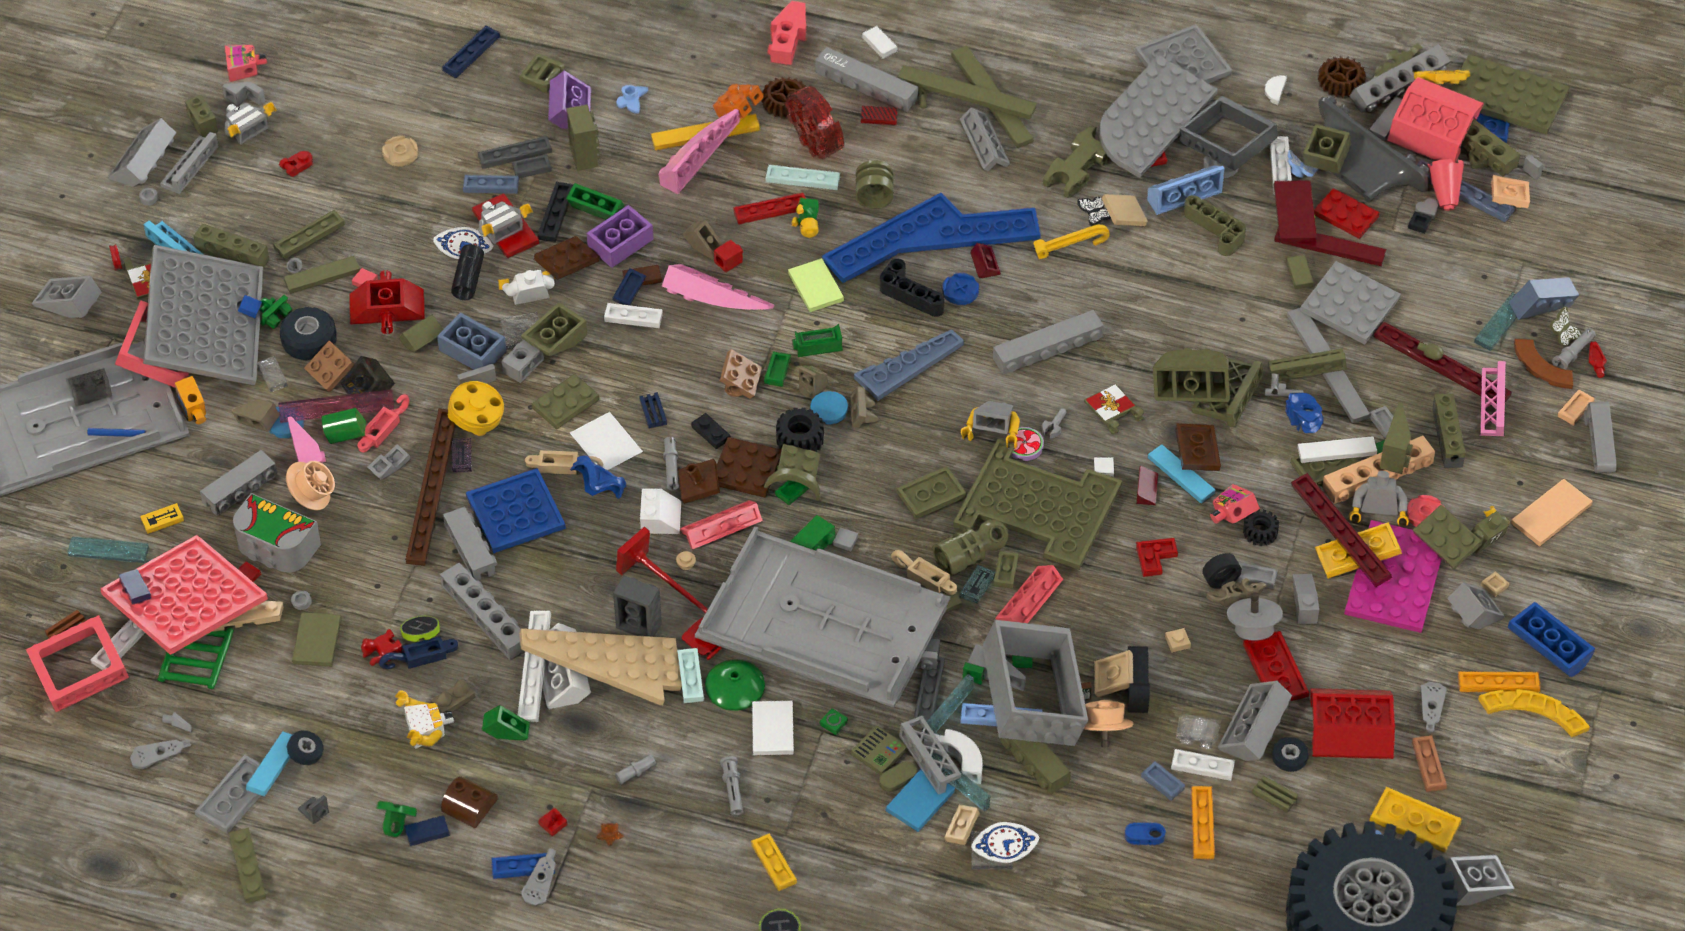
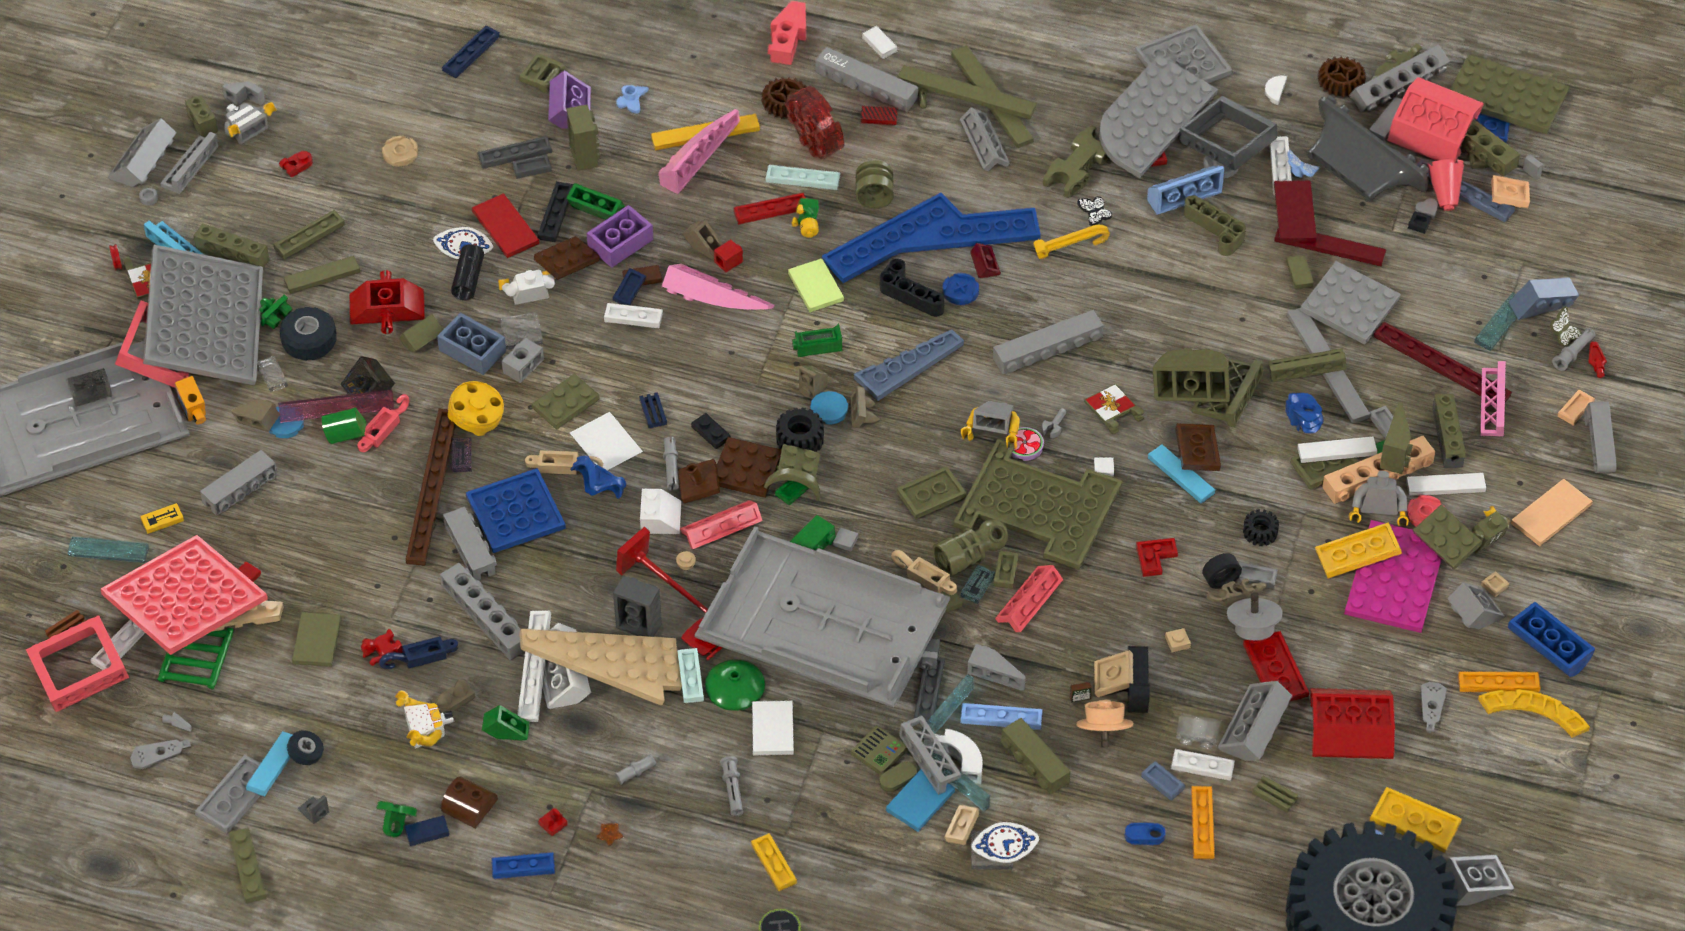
(68, 296): light grey slope -> none
(114, 432): blue bar -> none
(134, 586): tile -> none
(243, 61): coral torso -> none
(249, 306): blue tile -> none
(275, 534): light grey brick -> none
(291, 265): light grey hinge -> none
(301, 600): light grey tile -> none
(304, 445): bright pink slope -> none
(310, 484): light nougat piece -> none
(329, 366): medium nougat plate -> none
(362, 276): coral tile -> none
(391, 462): light grey slope -> none
(420, 627): tile -> none
(483, 374): light grey tile -> none
(490, 184): sand blue tile -> none
(502, 220): light grey torso -> none
(538, 886): light grey piece -> none
(556, 330): olive slope -> none
(736, 97): orange piece -> none
(740, 375): medium nougat plate -> none
(777, 369): green tile -> none
(833, 721): green tile -> none
(975, 671): green tile -> none
(1021, 661): green tile -> none
(1035, 642): light grey door -> none
(1124, 210): tan tile -> none
(1147, 486): slope -> none
(1234, 505): coral torso -> none
(1281, 388): light grey hose -> none
(1290, 745): black bush -> none
(1305, 599): light grey slope -> none
(1327, 148): olive brick -> none
(1341, 530): dark red tile -> none
(1346, 213): red plate -> none
(1429, 763): nougat tile -> none
(1431, 350): olive cylinder -> none
(1442, 76): yellow plate -> none
(1446, 484): none -> white tile
(1539, 367): dark orange tile -> none

